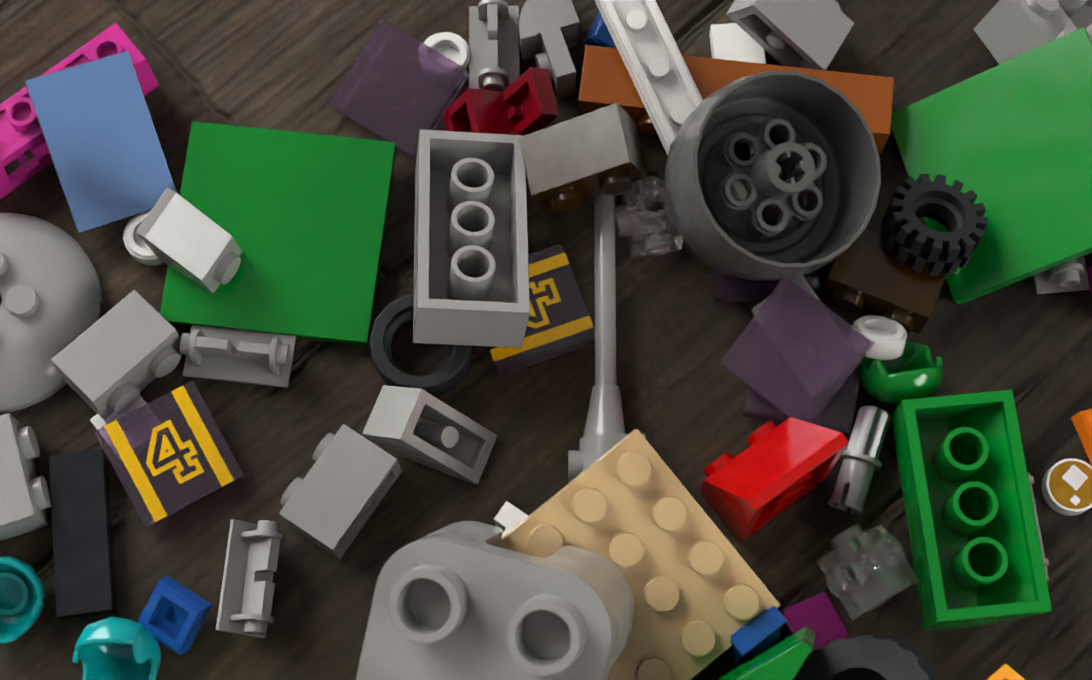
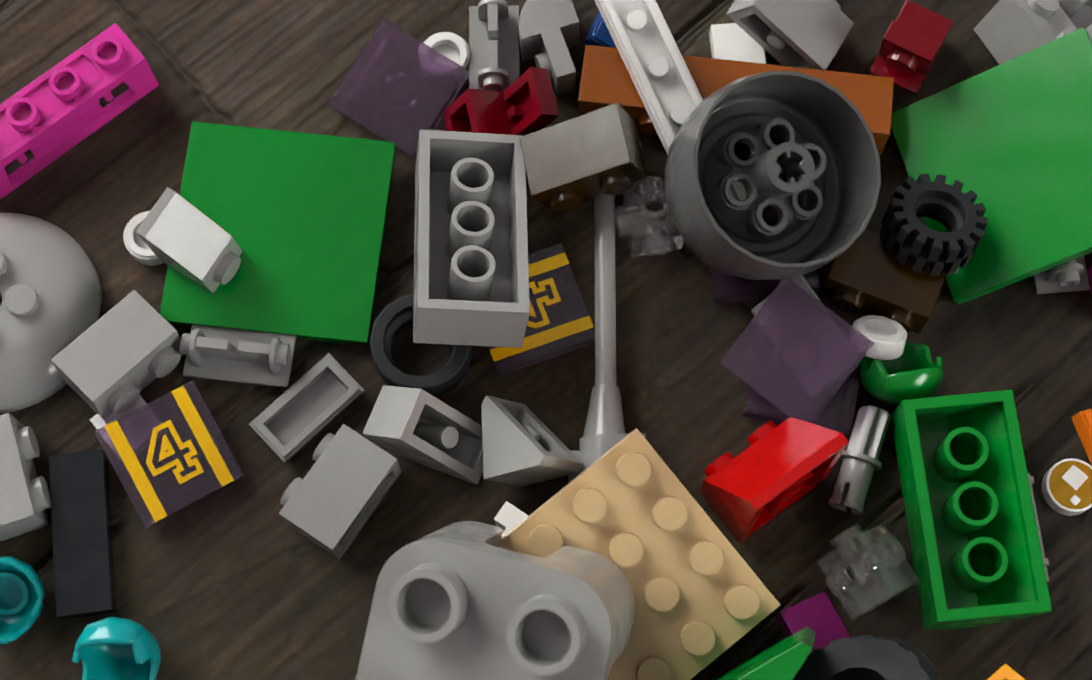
(101, 140): medium blue tile -> none
(174, 615): blue tile -> none
(248, 578): light grey hinge -> none
(306, 407): none -> light grey tile
(520, 446): none -> light grey slope
(757, 634): blue tile -> none
(911, 46): none -> dark red brick

